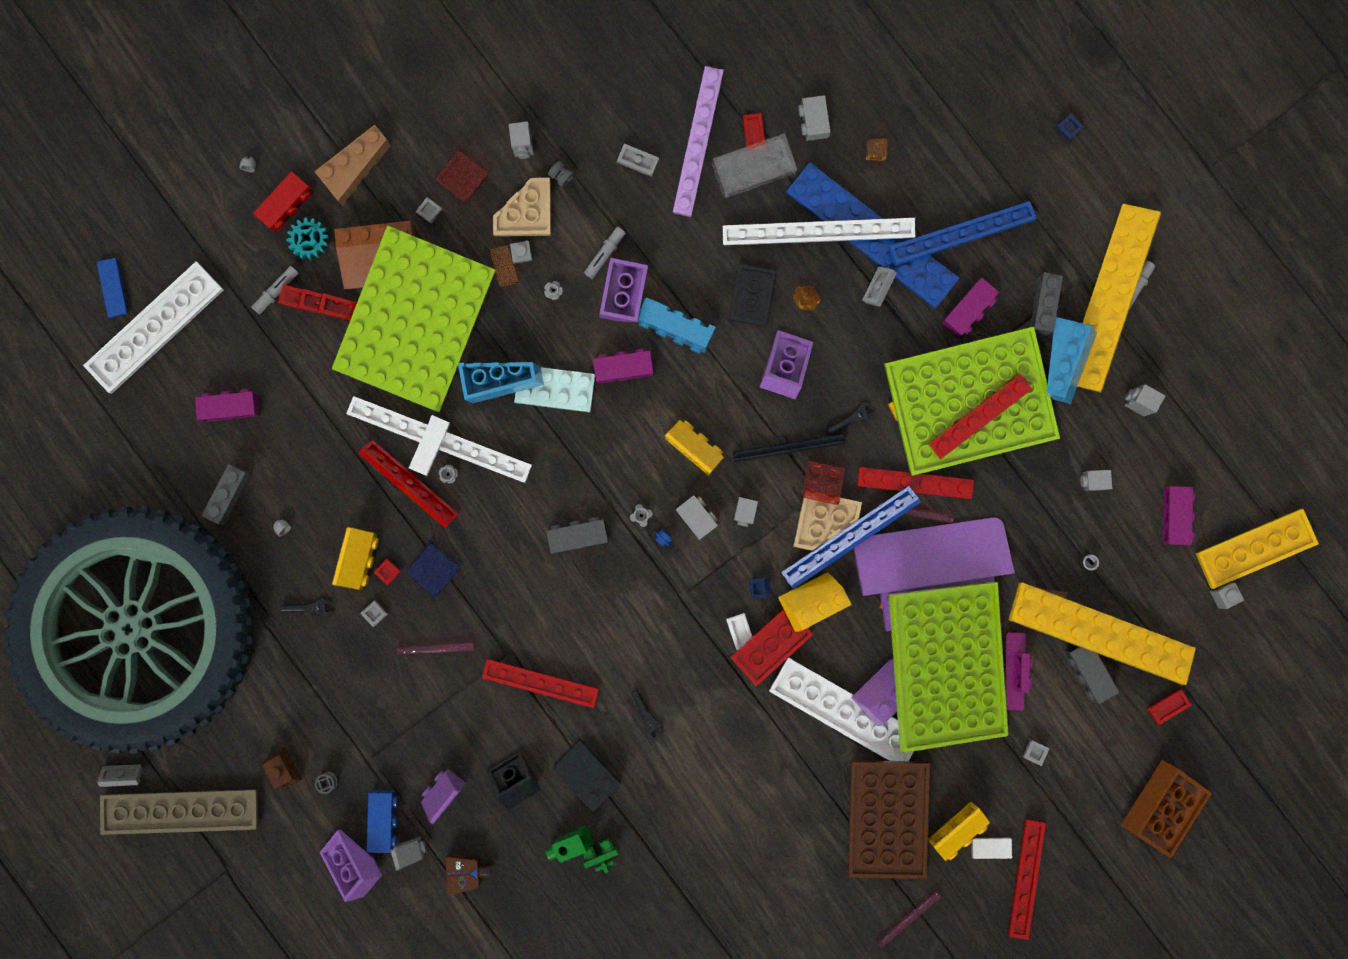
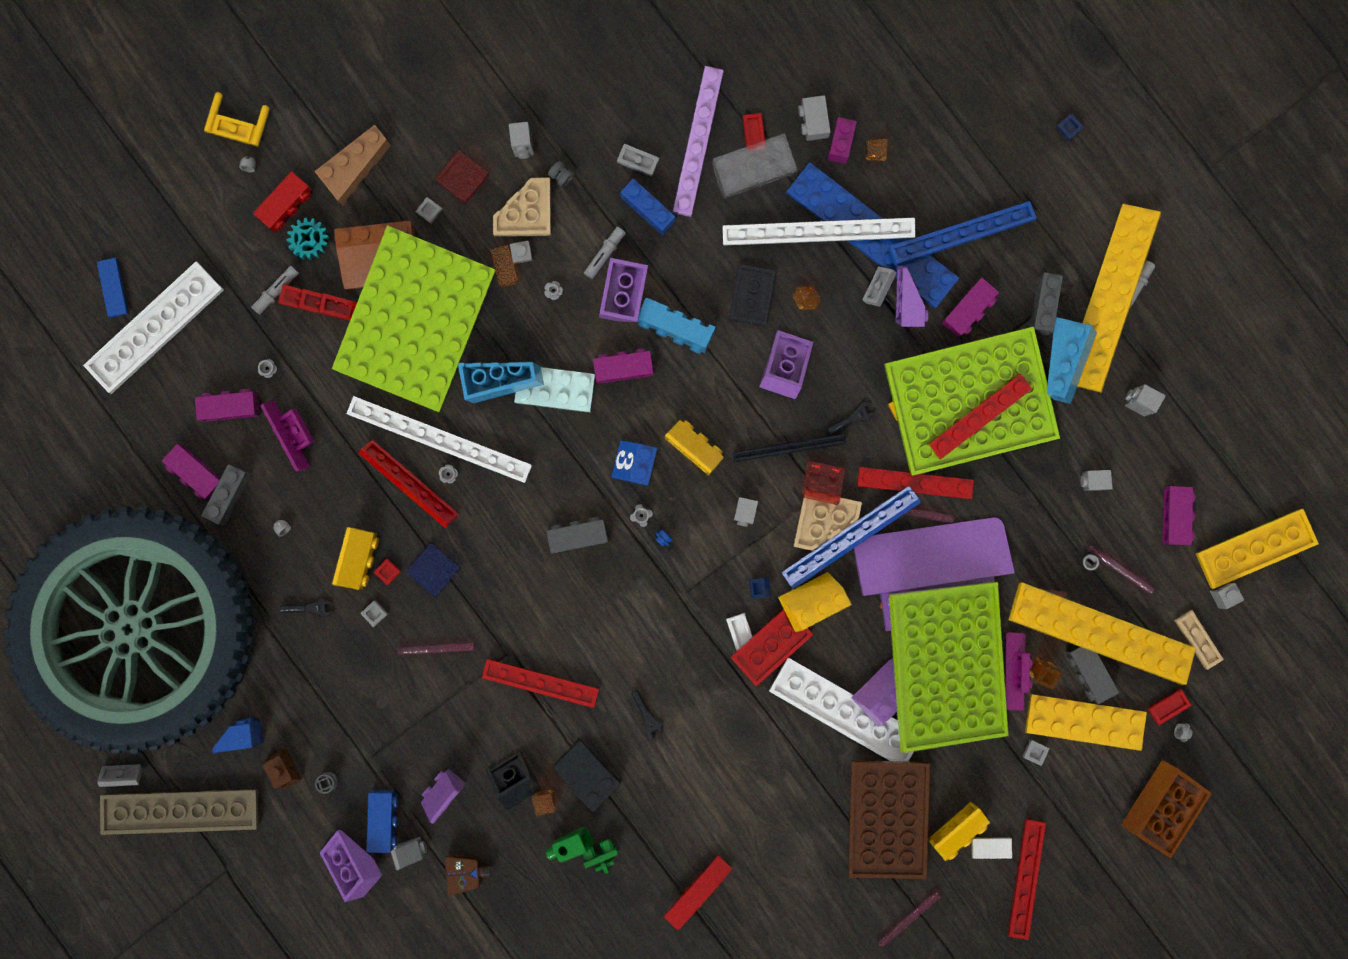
(191, 471): none -> magenta brick
(234, 128): none -> yellow plate
(242, 735): none -> blue slope
(262, 368): none -> light grey plate
(291, 433): none -> magenta bracket
(429, 445): white tile -> none
(544, 802): none -> clear orange brick
(634, 463): none -> blue slope
(648, 207): none -> blue brick
(697, 517): light grey brick -> none
(697, 892): none -> red slope
(842, 140): none -> magenta brick
(909, 305): none -> medium lavender slope
(1045, 673): none -> clear orange brick
(1085, 722): none -> yellow plate
(1120, 569): none -> clear pink bar
(1183, 732): none -> light grey plate
(1199, 639): none -> tan tile

